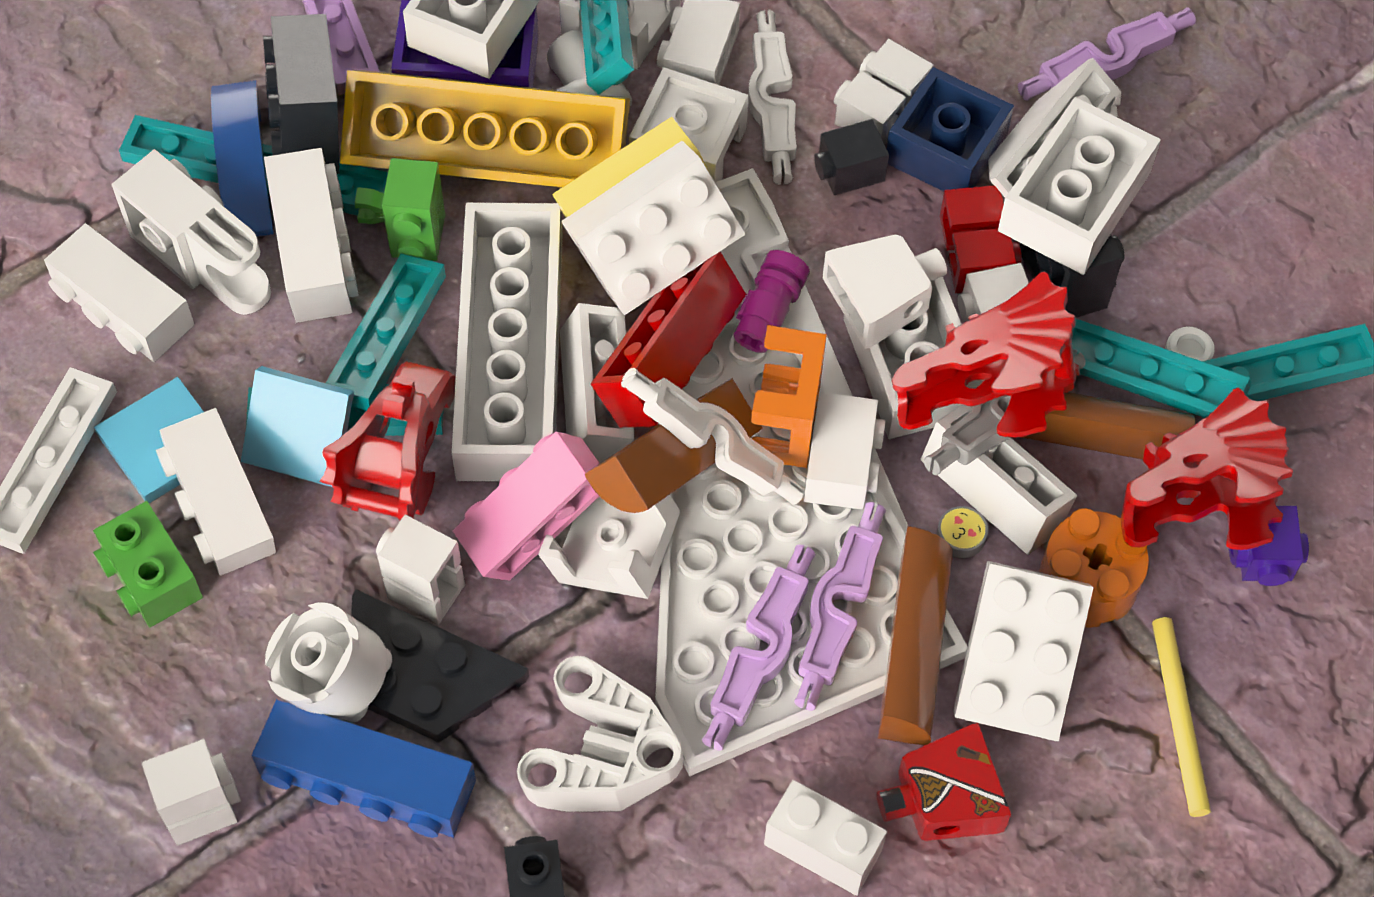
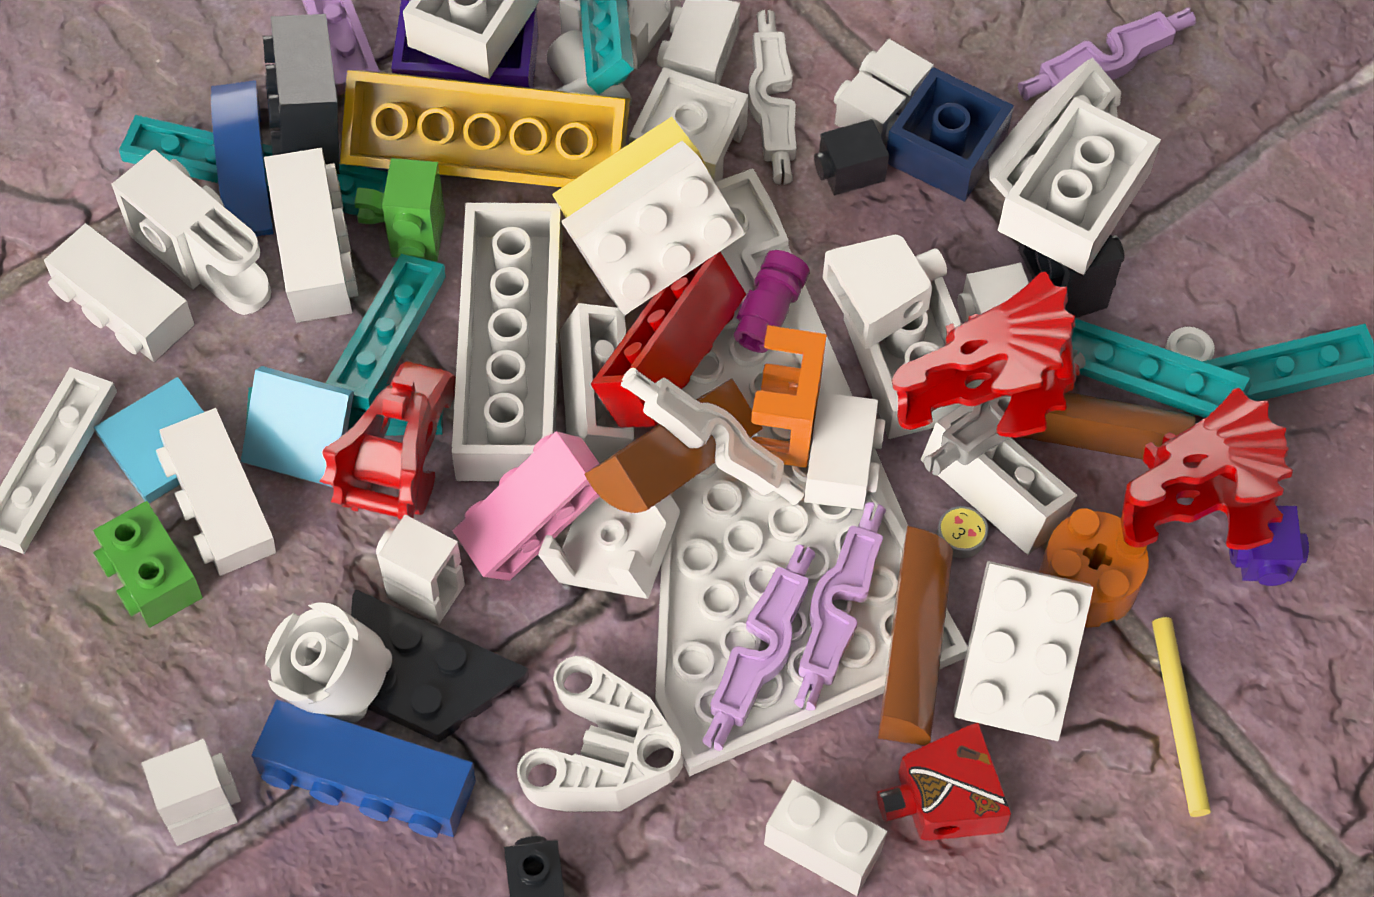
(971, 228): red piece -> none

